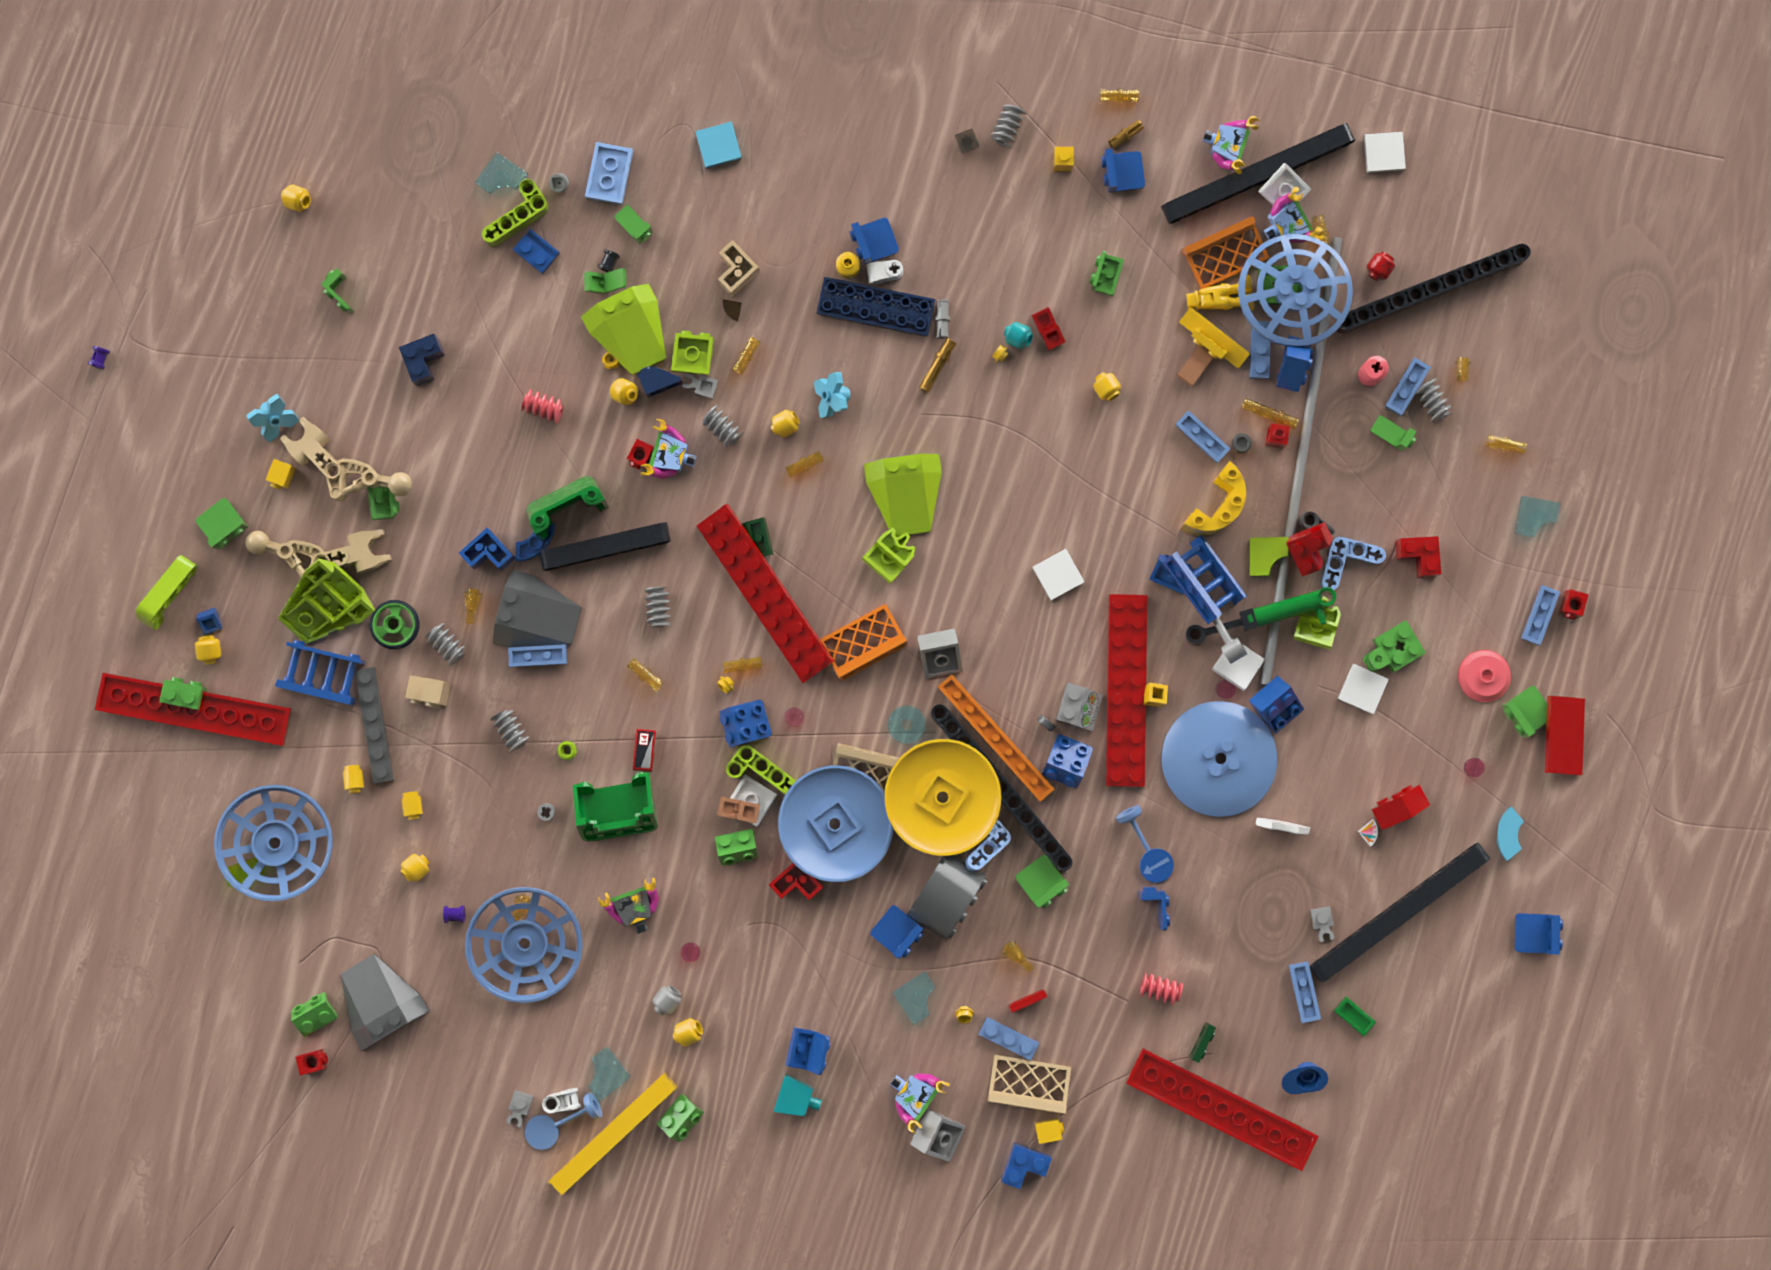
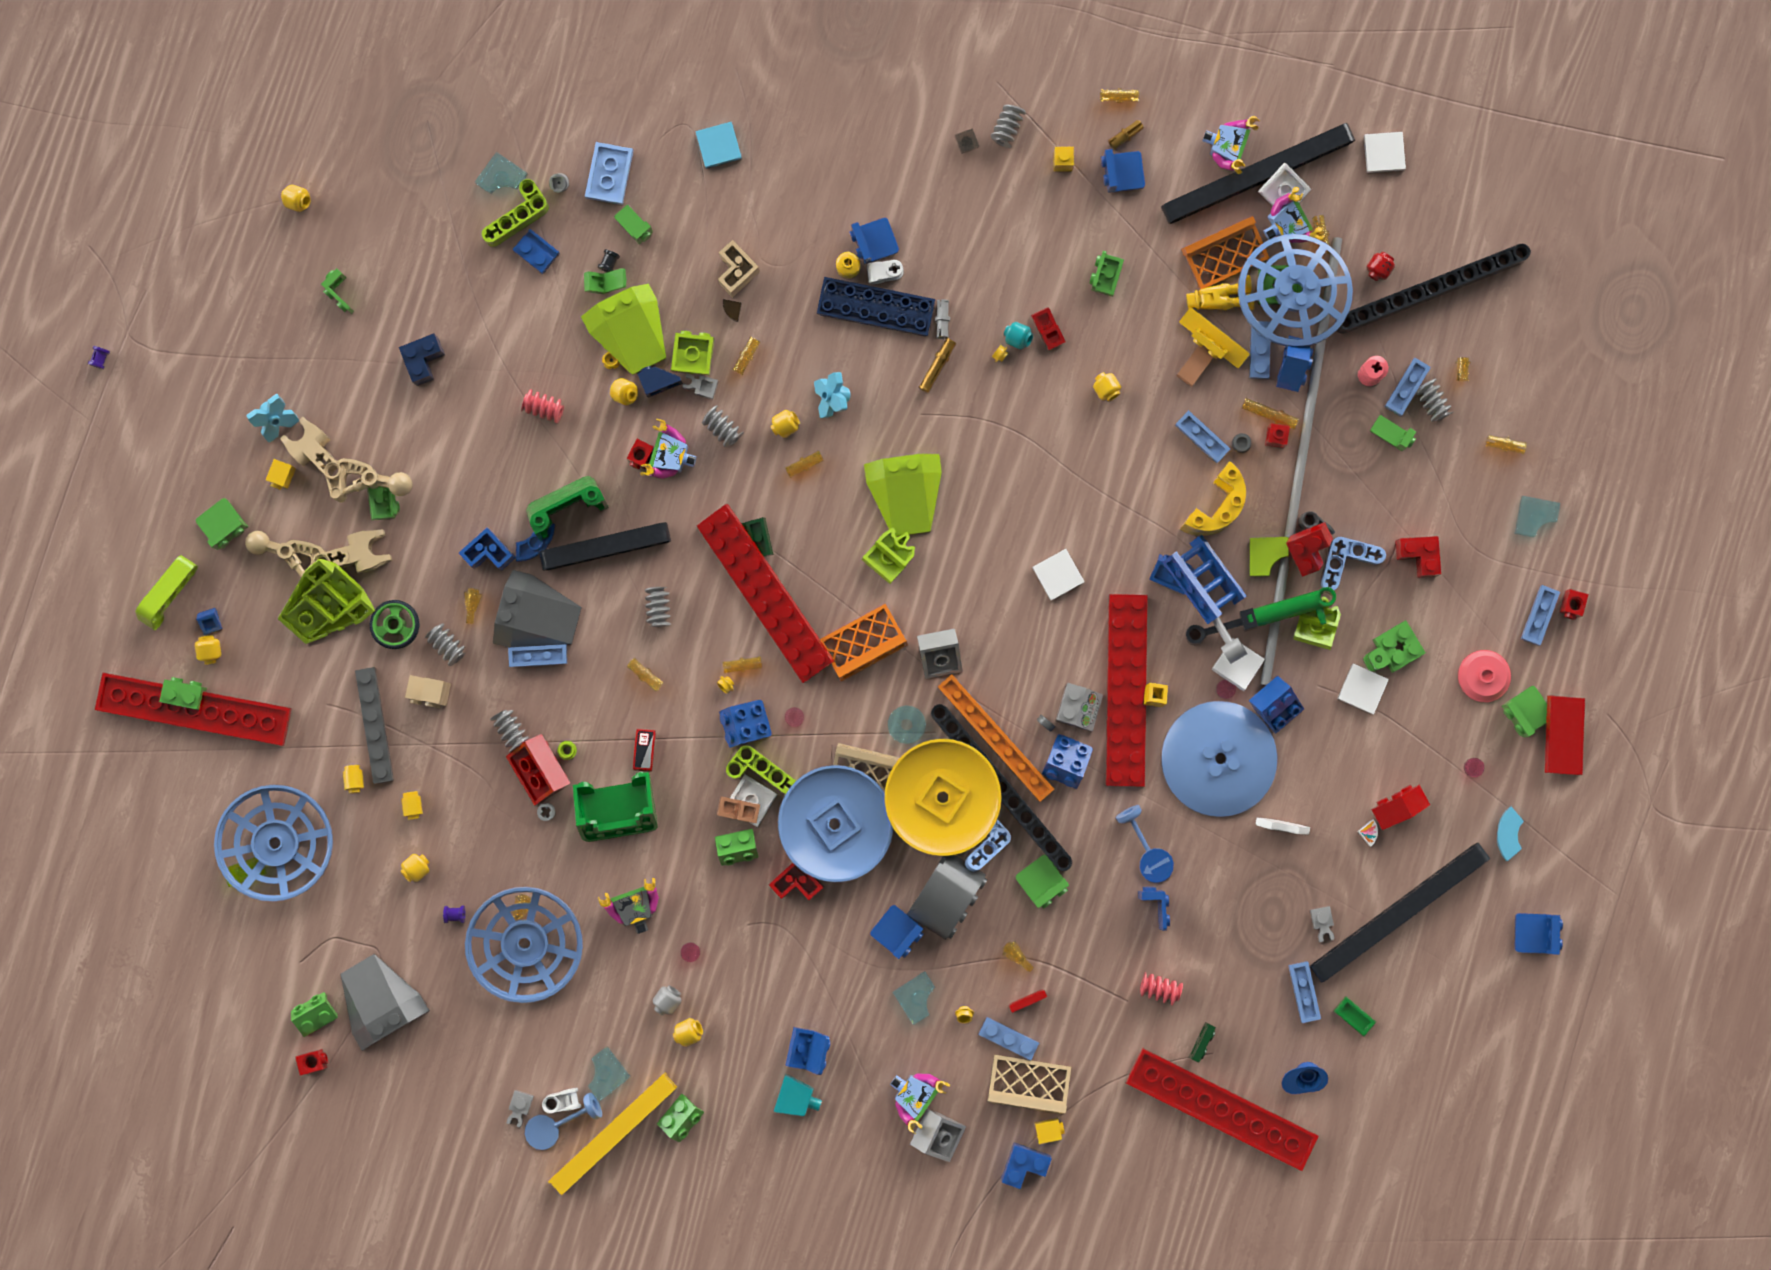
(325, 691): blue fence -> none
(537, 769): none -> red slope

